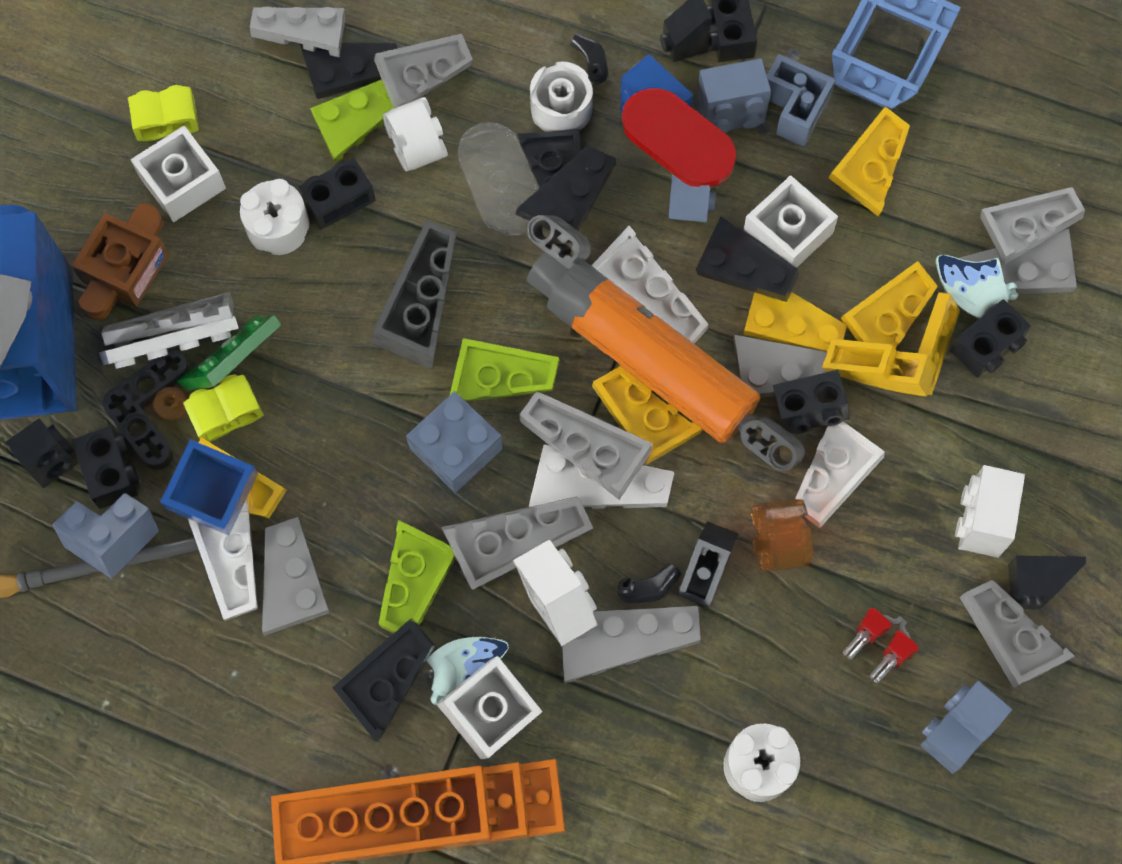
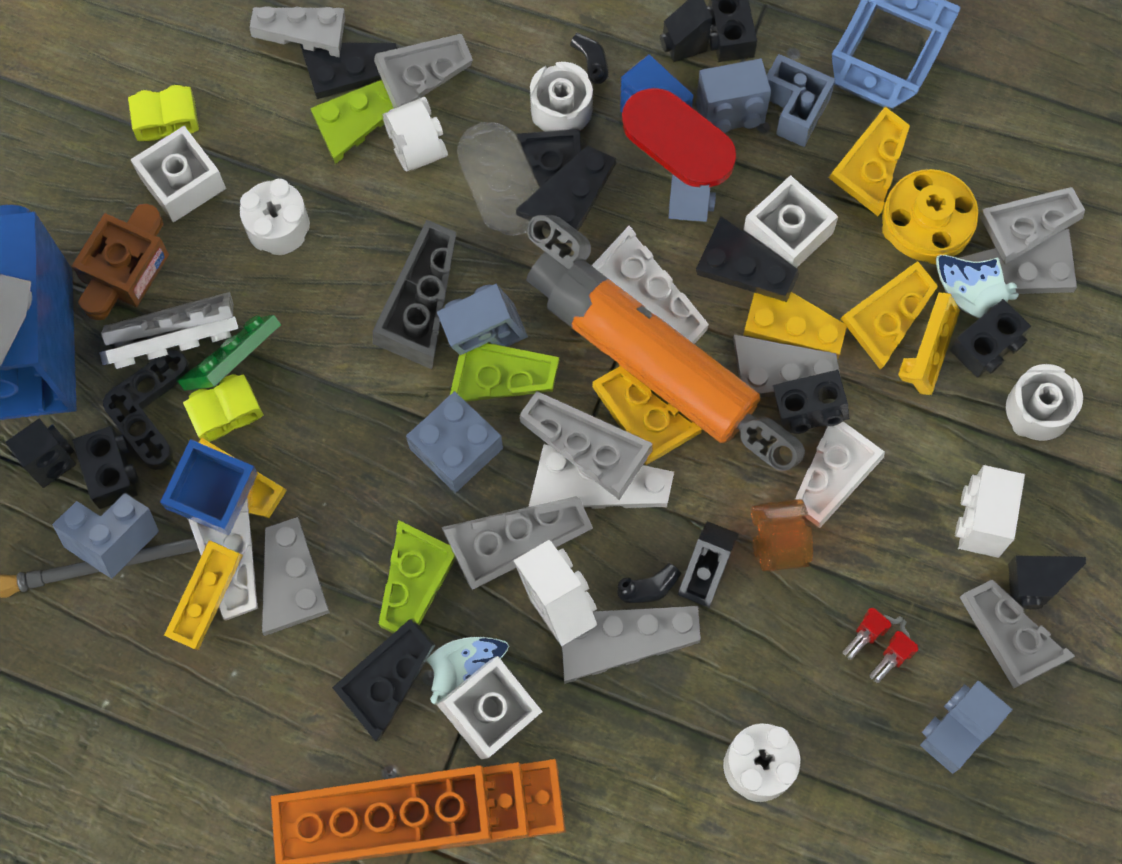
(170, 412): clear orange plate -> none
(203, 595): none -> yellow hinge
(341, 199): black brick -> none
(482, 319): none -> sand blue brick
(881, 366): yellow slope -> none
(930, 215): none -> yellow piece
(1043, 402): none -> white brick

